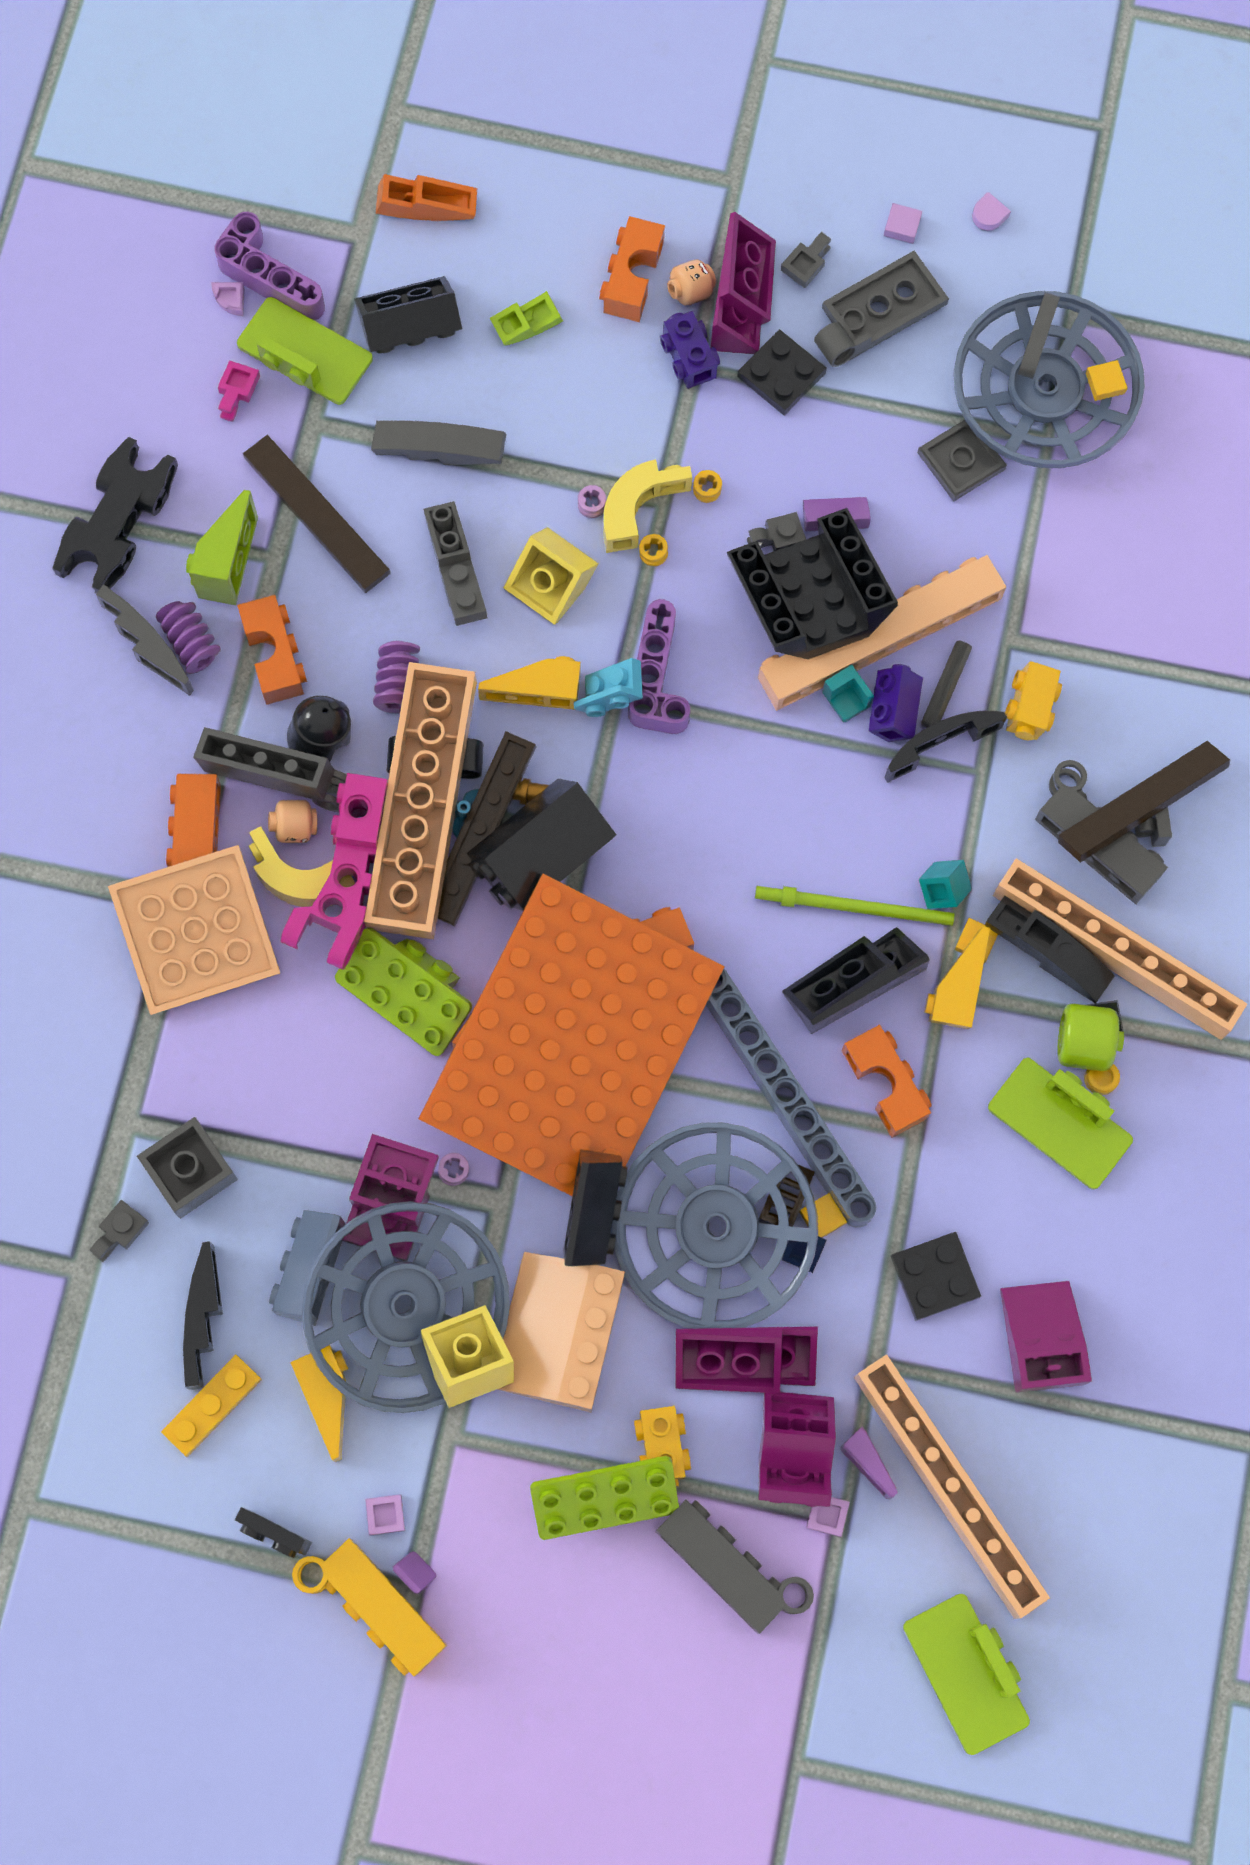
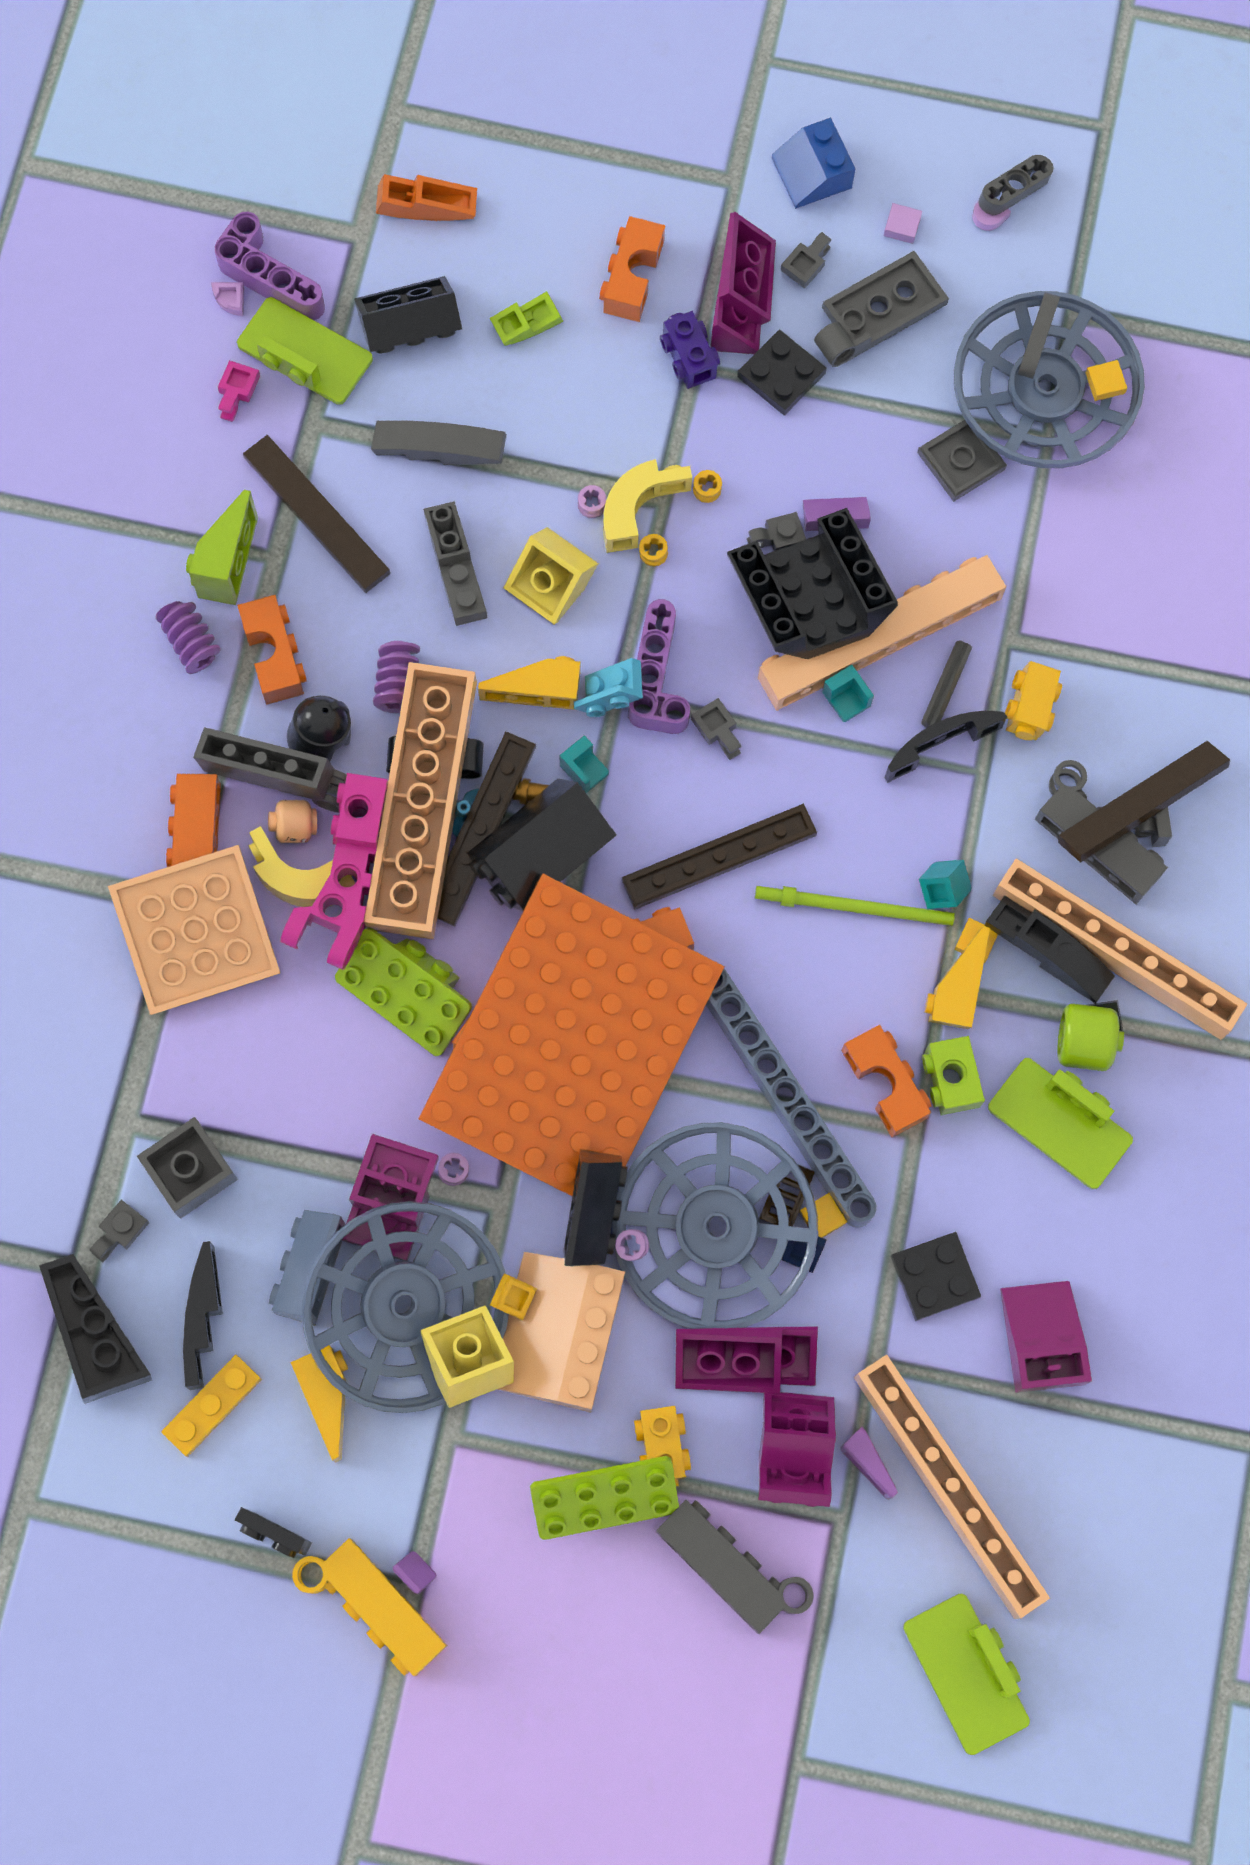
(93, 1340): none -> black wedge
(106, 533): black piece -> none
(149, 646): dark grey slope -> none
(385, 1515): lavender tile -> none
(513, 1296): none -> yellow tile
(583, 765): none -> teal panel
(623, 1250): none -> lavender bush
(691, 282): light nougat head -> none
(716, 724): none -> dark grey plate
(719, 856): none -> dark brown tile
(814, 164): none -> blue slope
(829, 1519): lavender tile -> none
(855, 978): black slope -> none
(895, 703): dark purple brick -> none
(958, 1056): none -> lime brick
(1010, 195): none -> dark grey beam
(1102, 1081): yellow tile -> none

